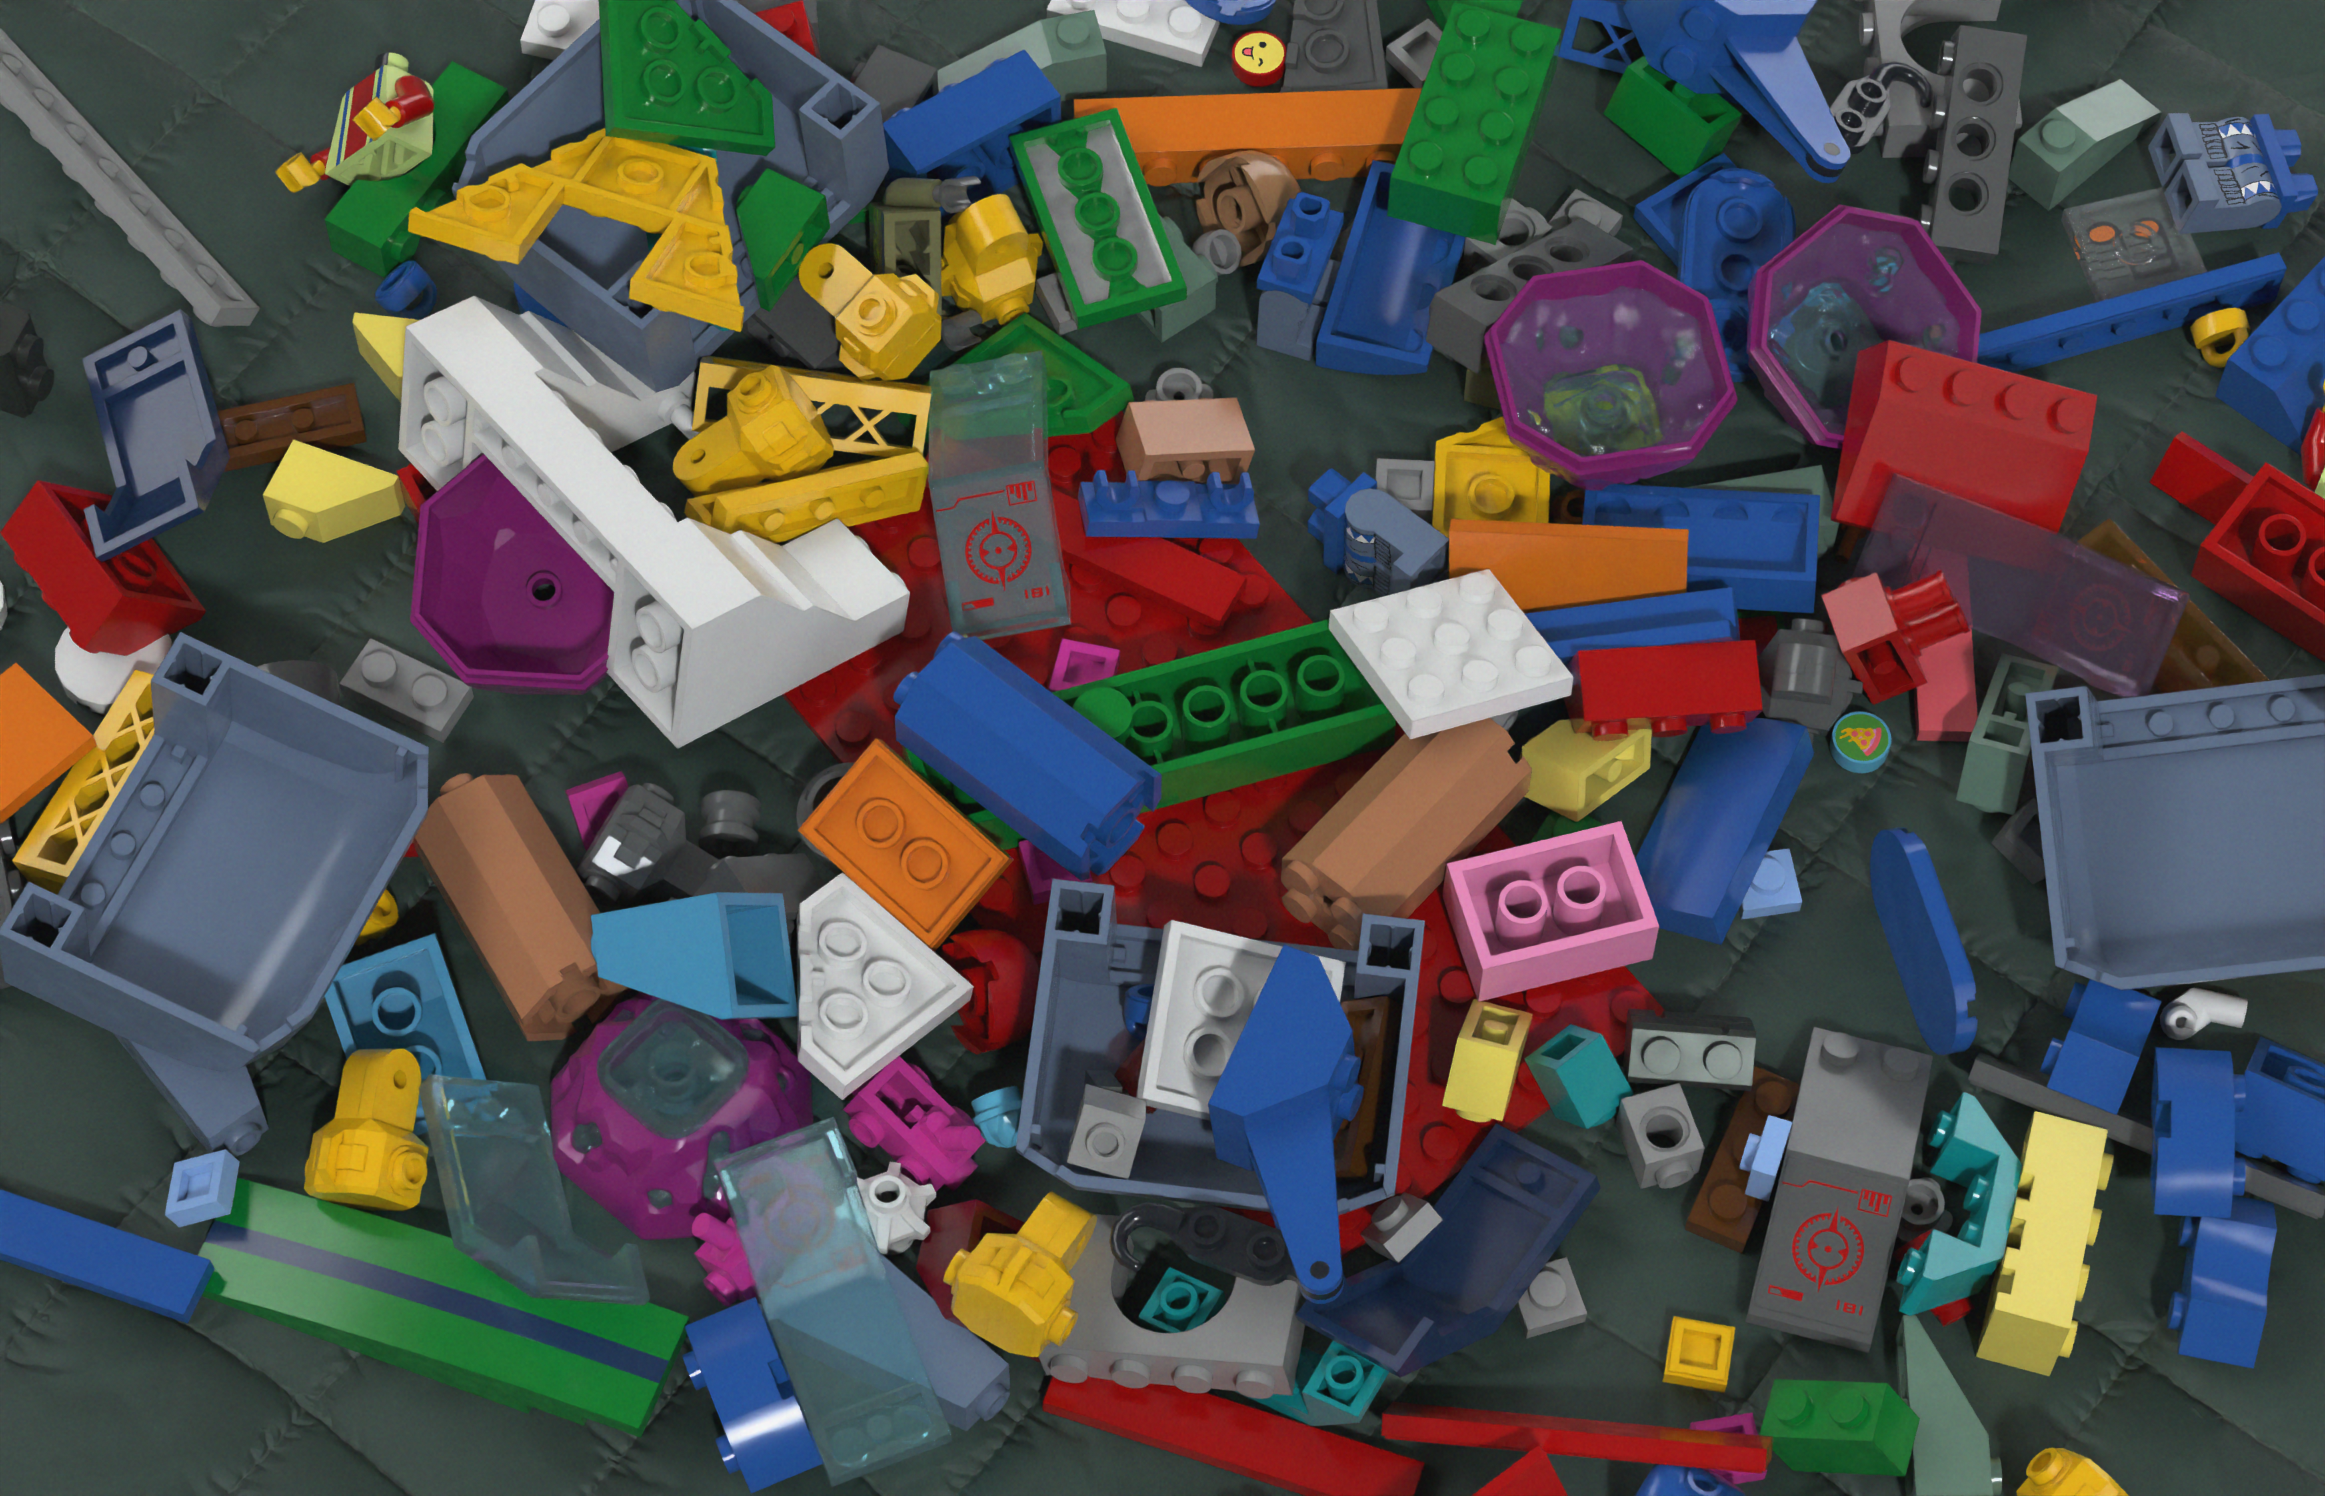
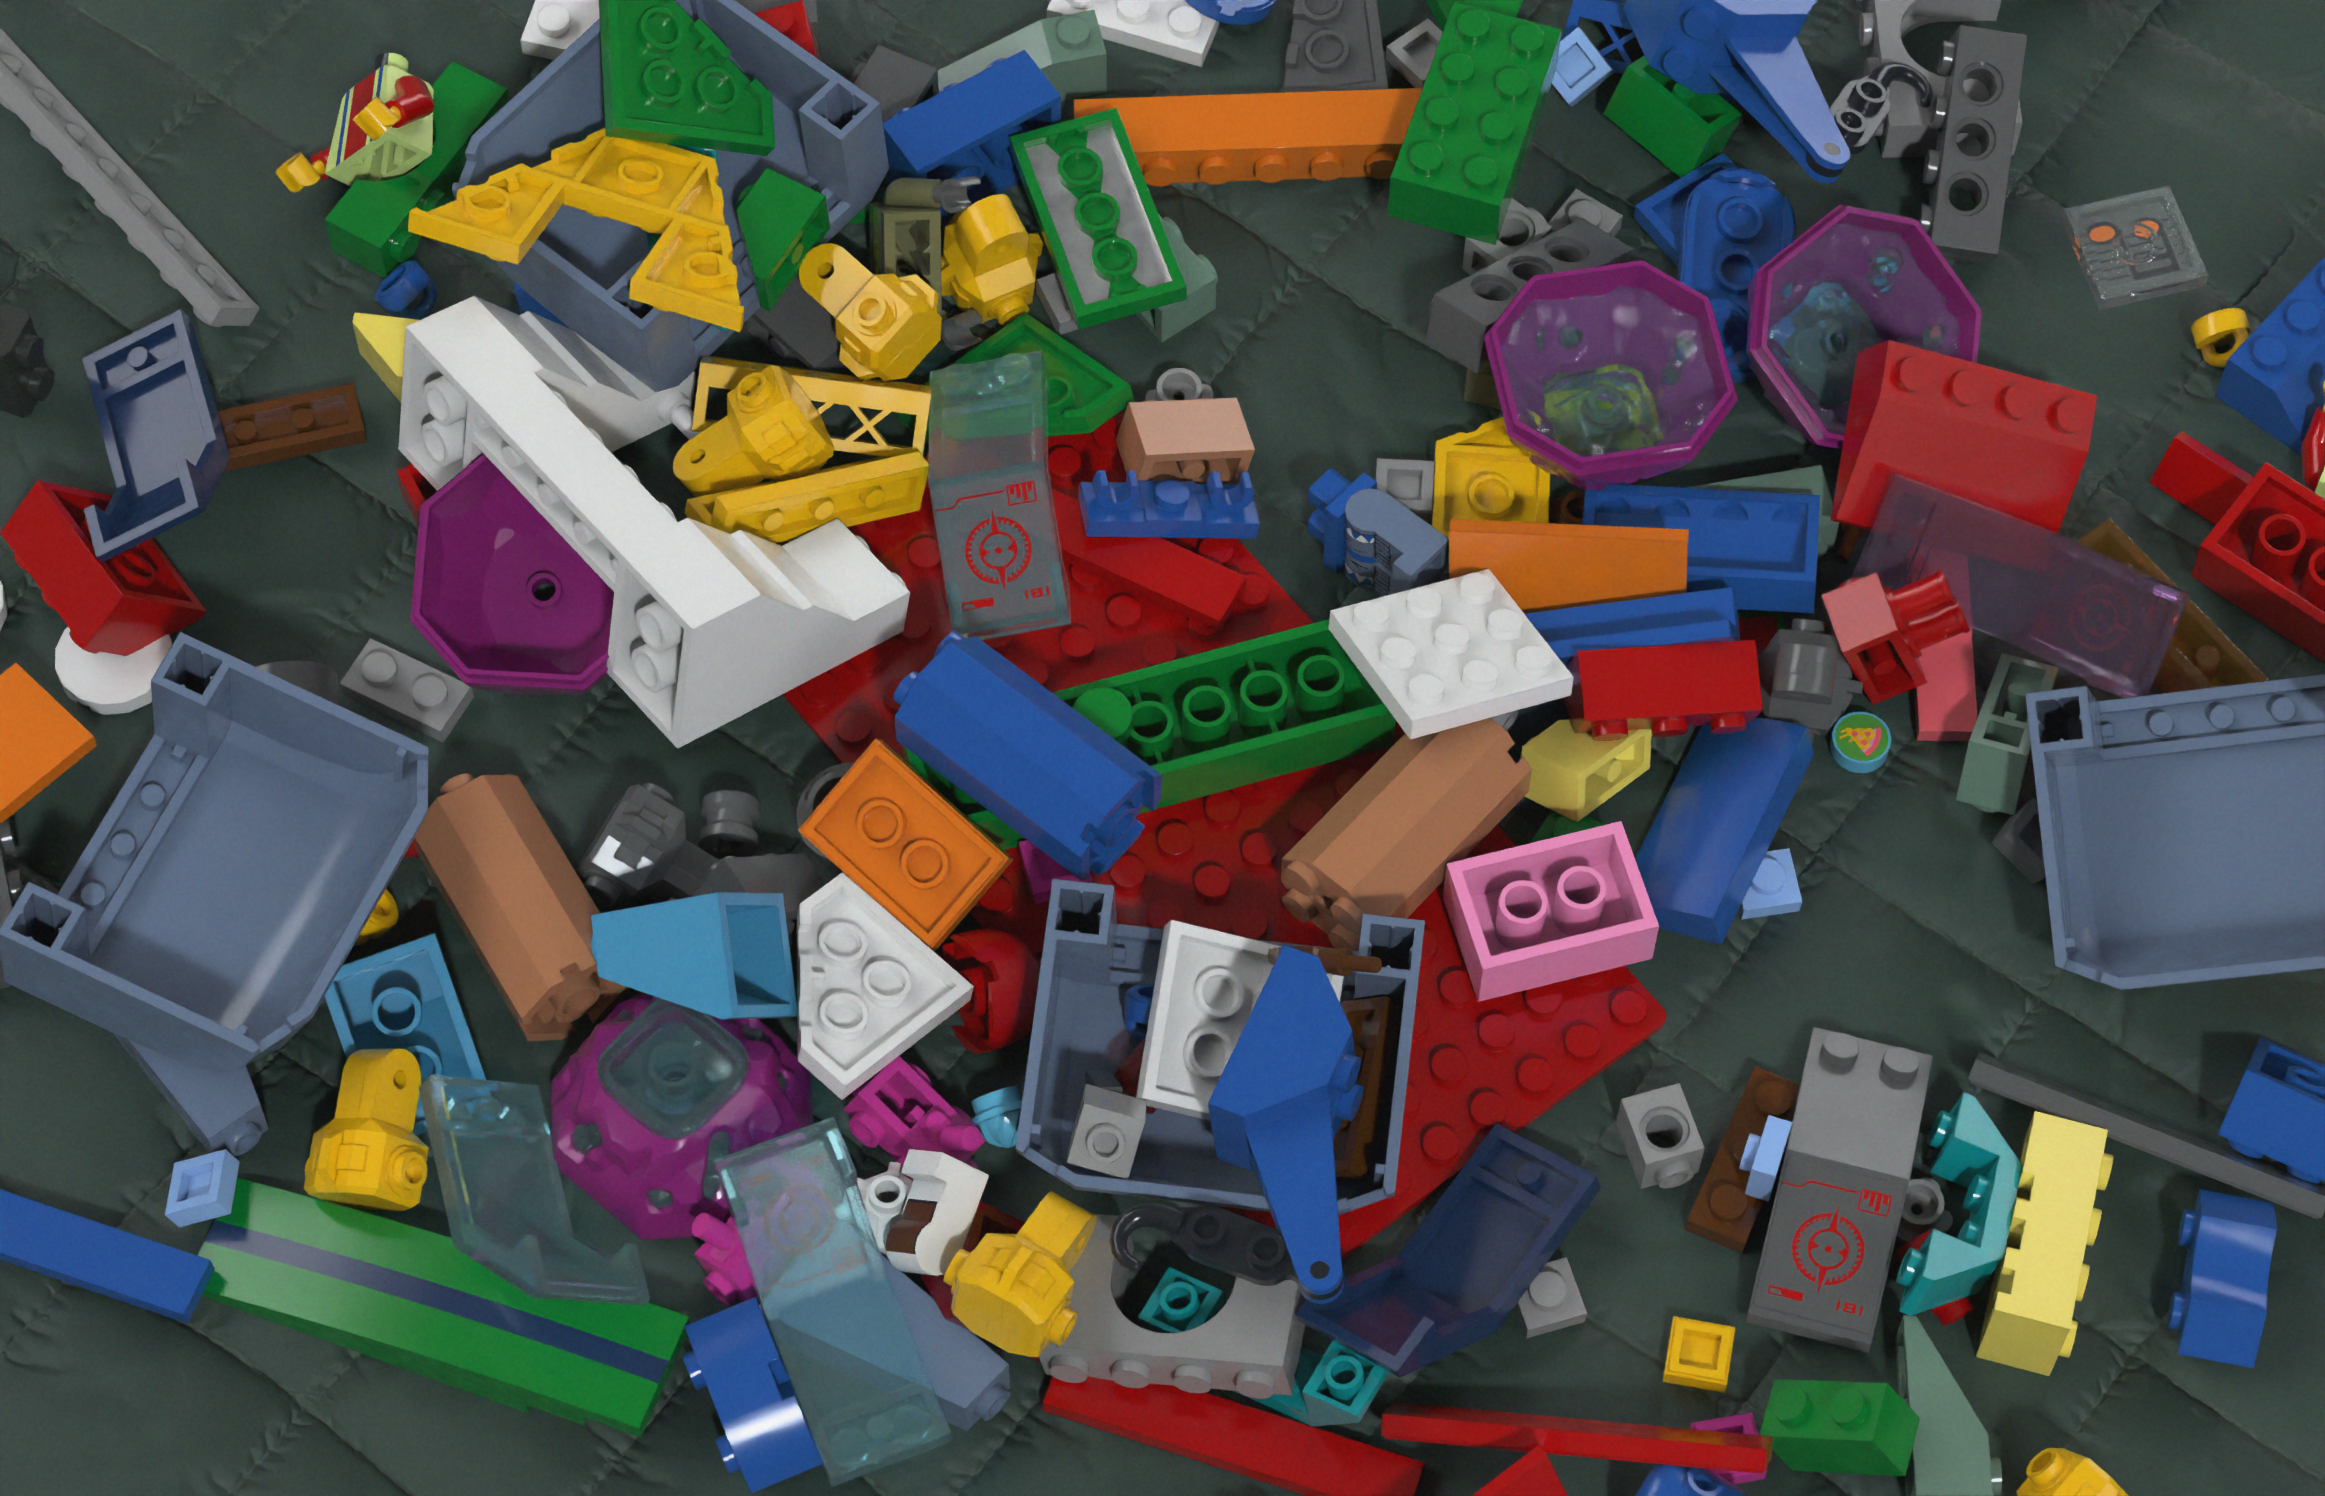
(89, 788): yellow fence -> none
(329, 495): light yellow slope -> none
(593, 803): dark pink plate -> none
(935, 1212): none -> white leg
(1082, 664): dark pink plate -> none
(1220, 249): light grey hinge -> none
(1247, 197): medium nougat cylinder -> none
(1258, 58): tile -> none
(1298, 276): hips -> none
(1336, 960): none -> reddish brown hand
(1385, 288): blue slope -> none
(1400, 1226): light grey plate -> none
(1486, 1061): light yellow slope -> none
(1579, 67): none -> light blue plate
(1579, 1077): teal brick -> none
(1689, 1049): pearl dark grey brick -> none
(1923, 940): blue tile -> none
(2078, 141): sand green slope -> none
(2100, 1045): blue brick -> none
(2131, 315): blue tile -> none
(2195, 1133): blue brick -> none
(2197, 1009): white arm -> none
(2231, 172): sand blue hips -> none

